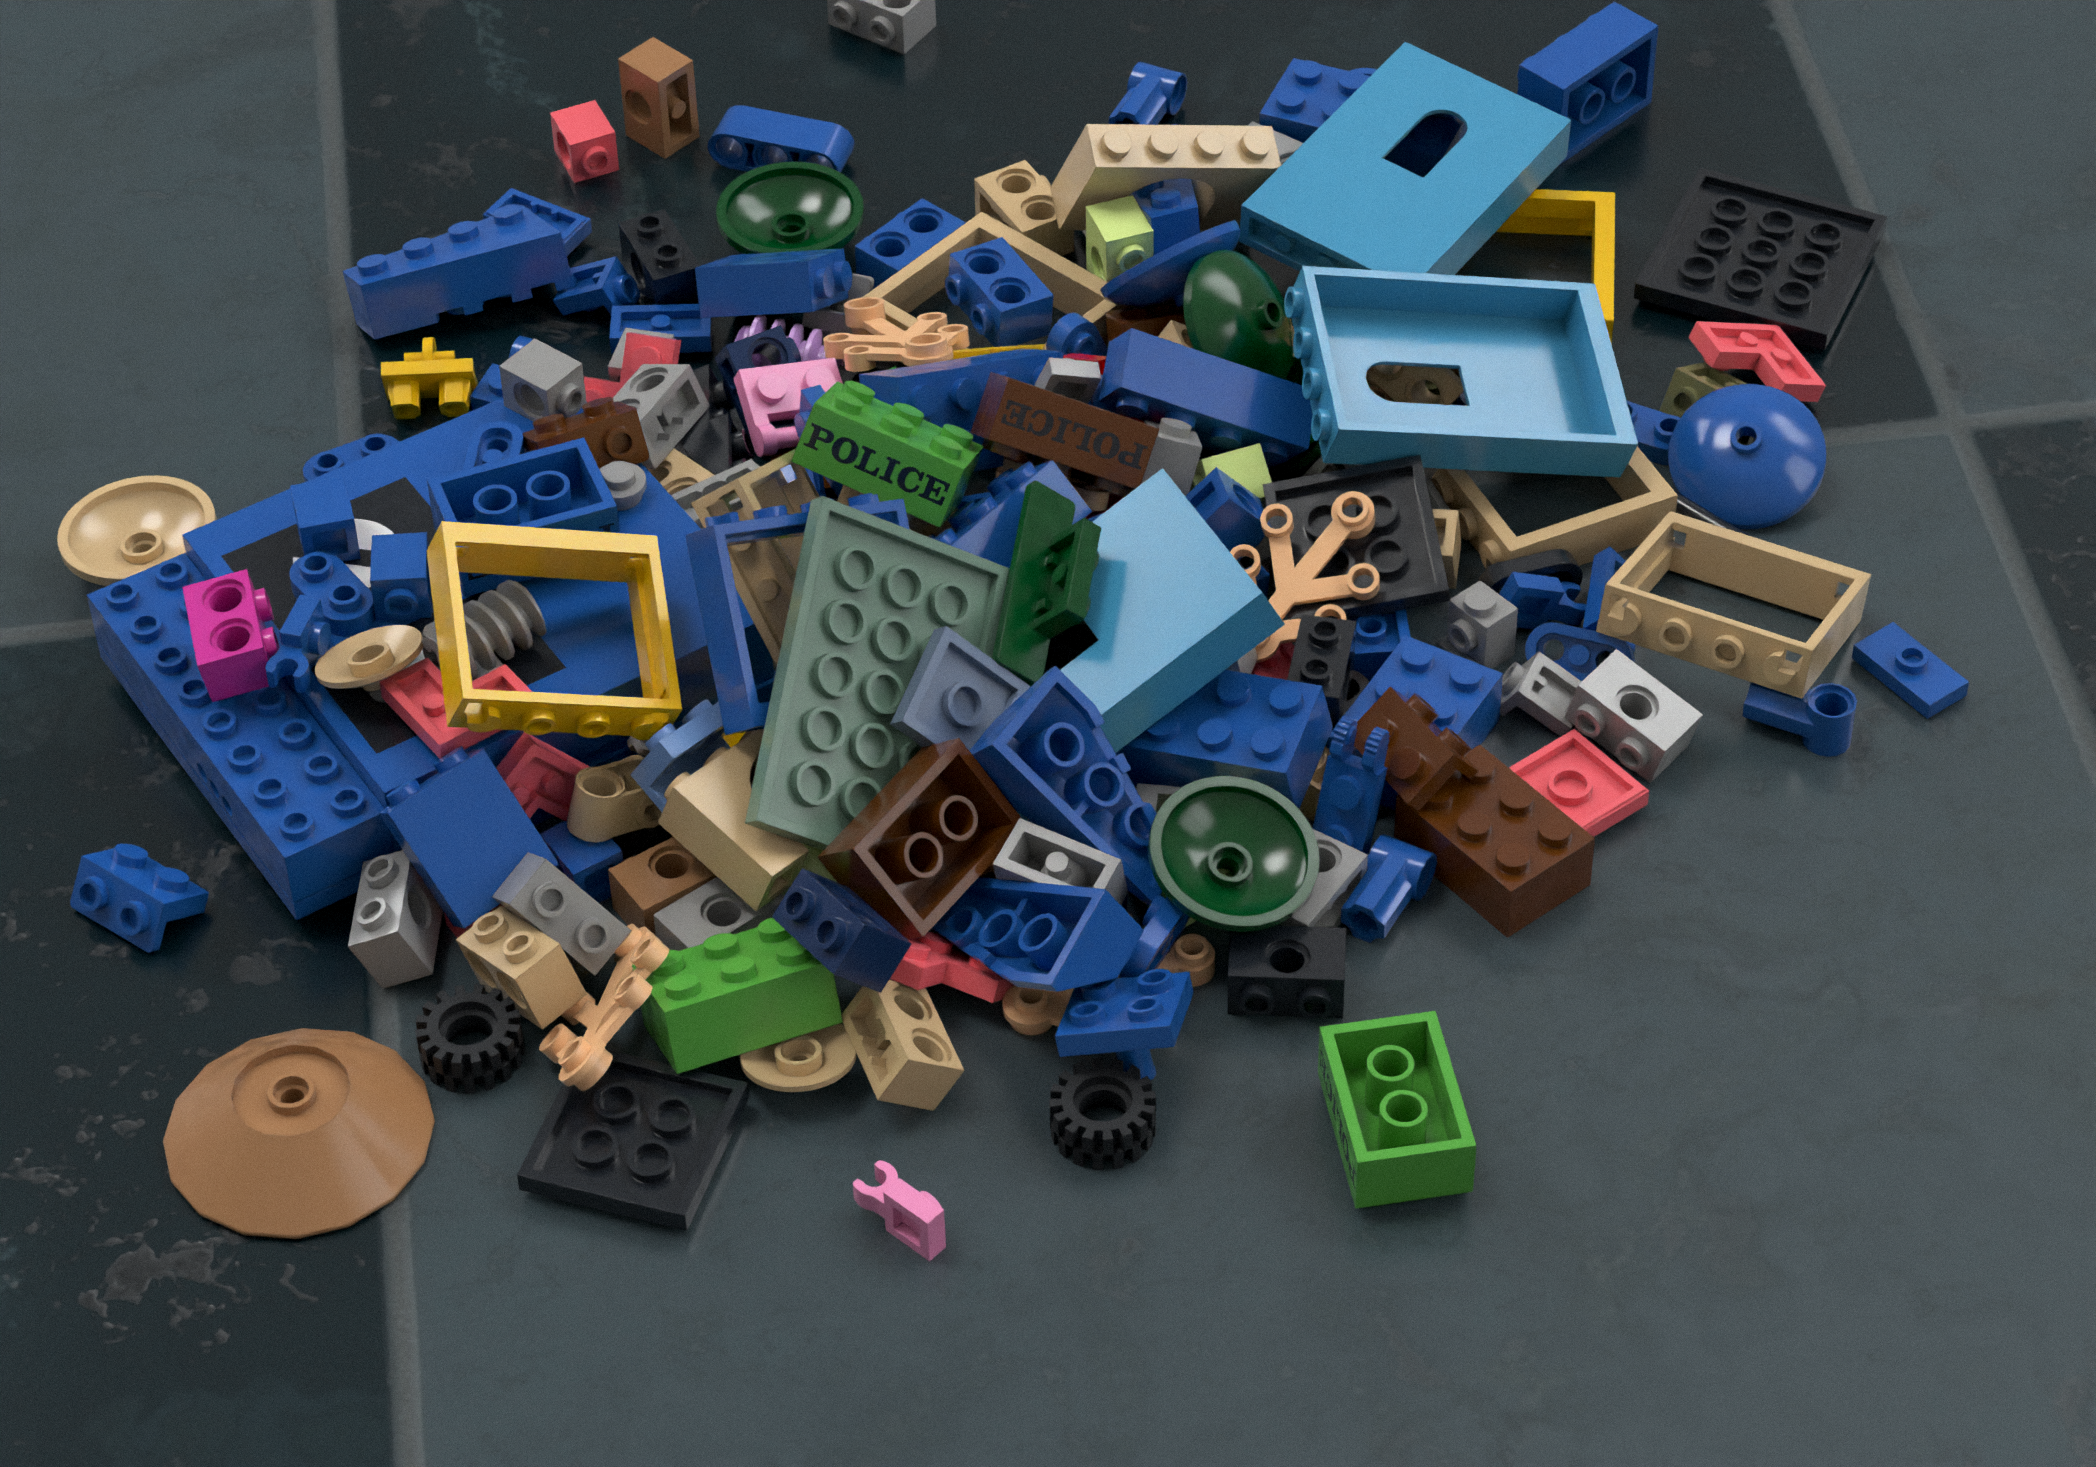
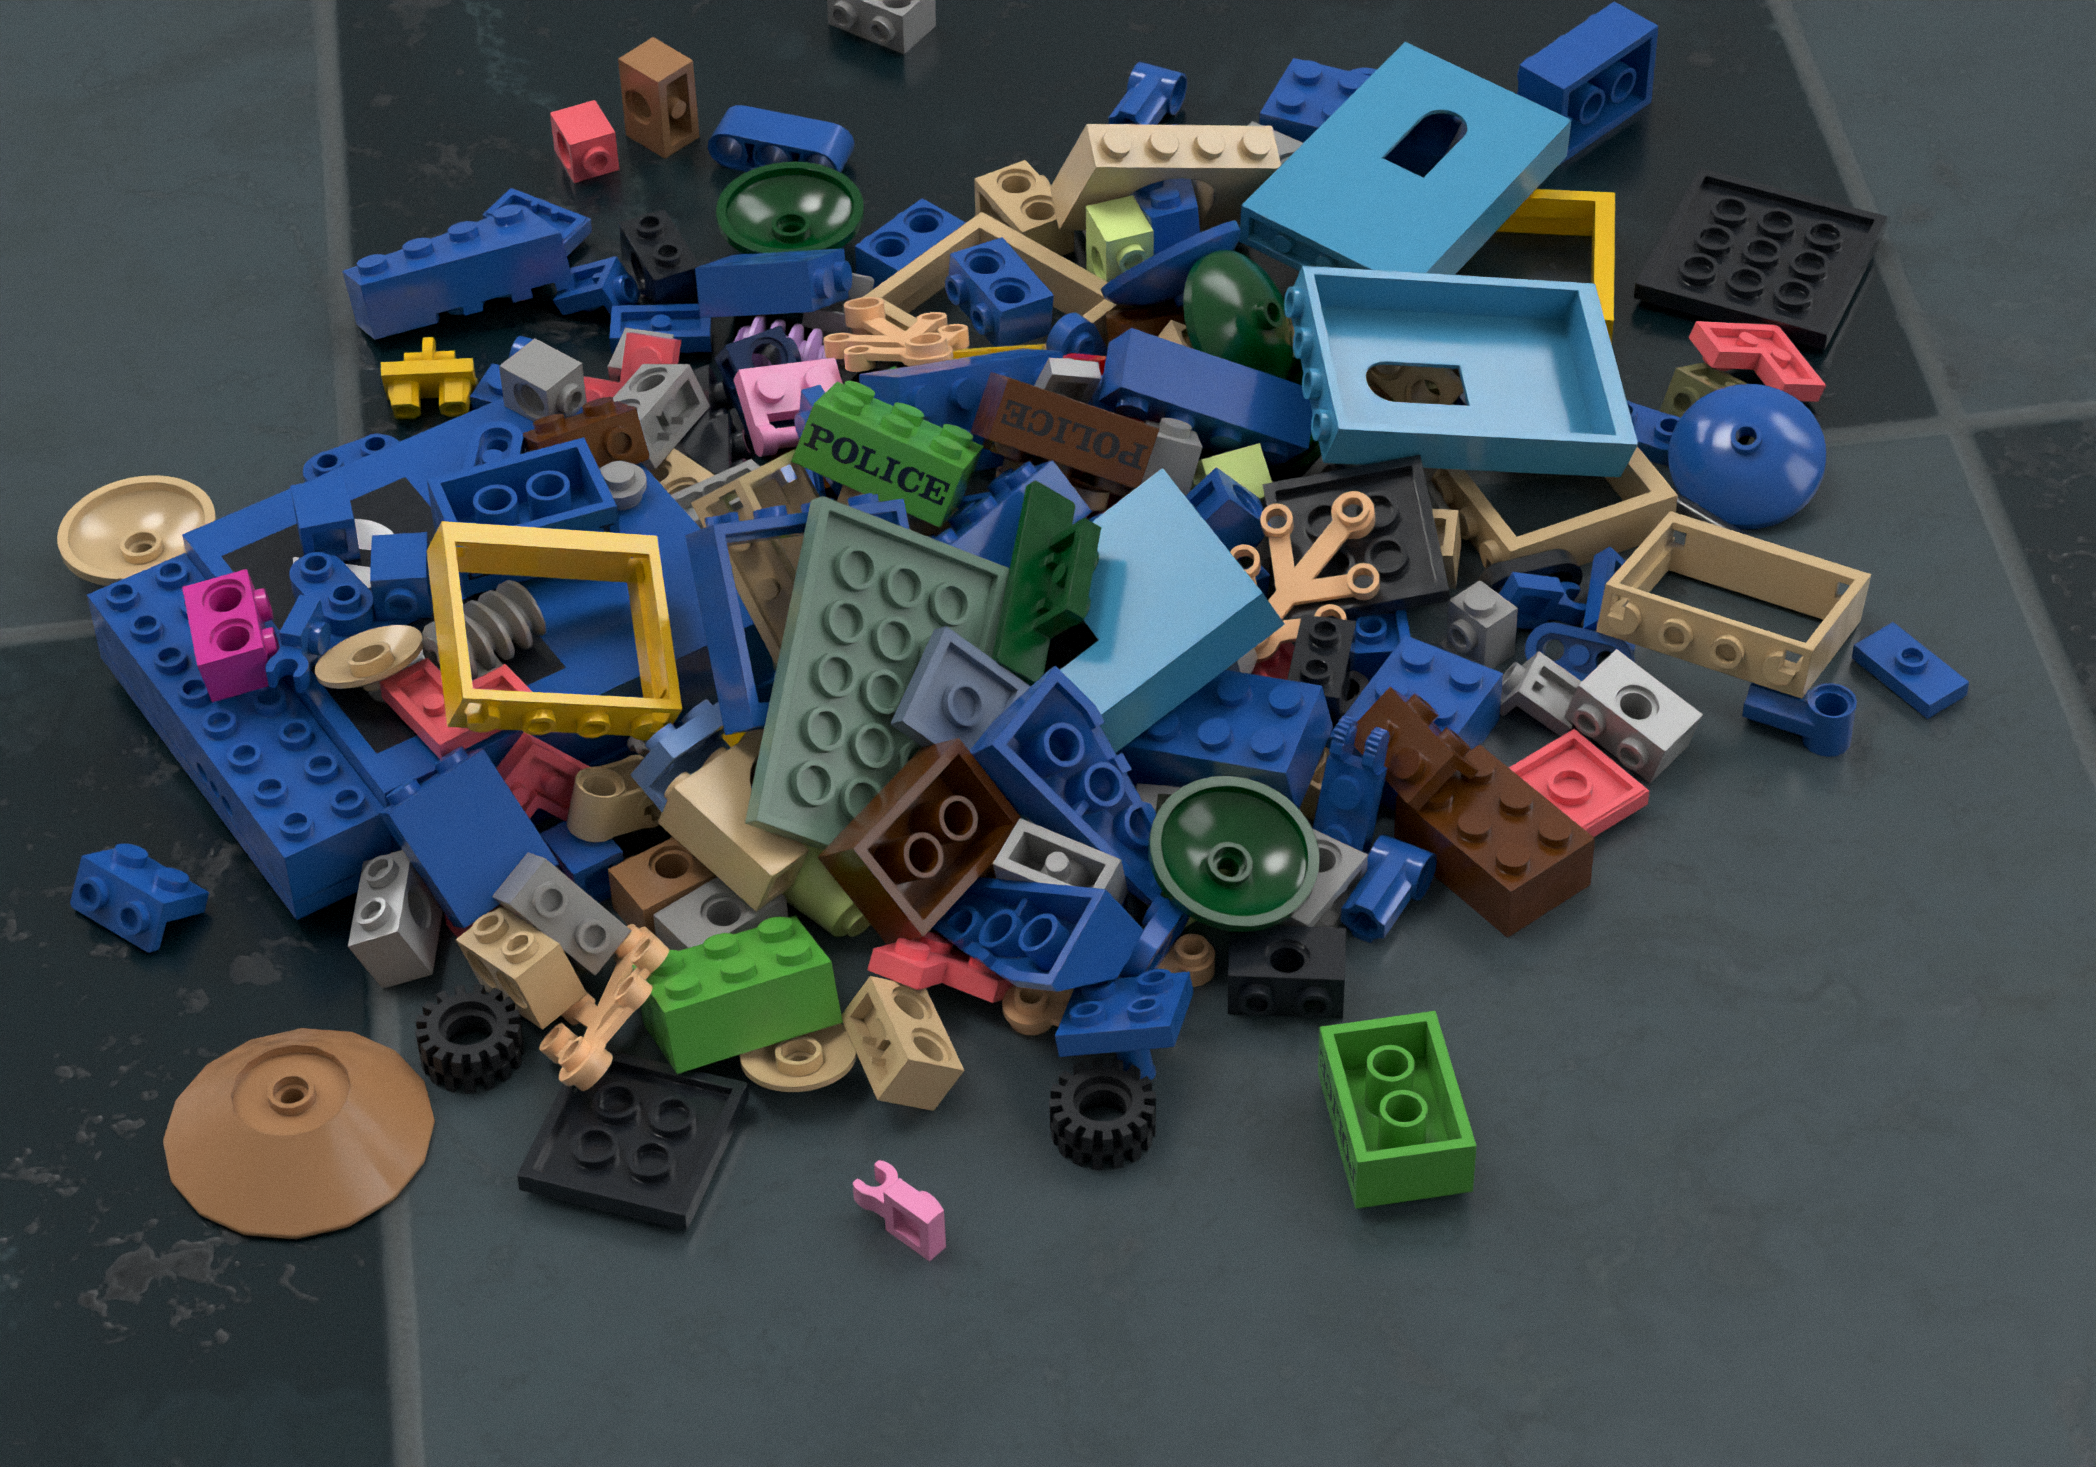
(841, 930): dark blue brick -> none

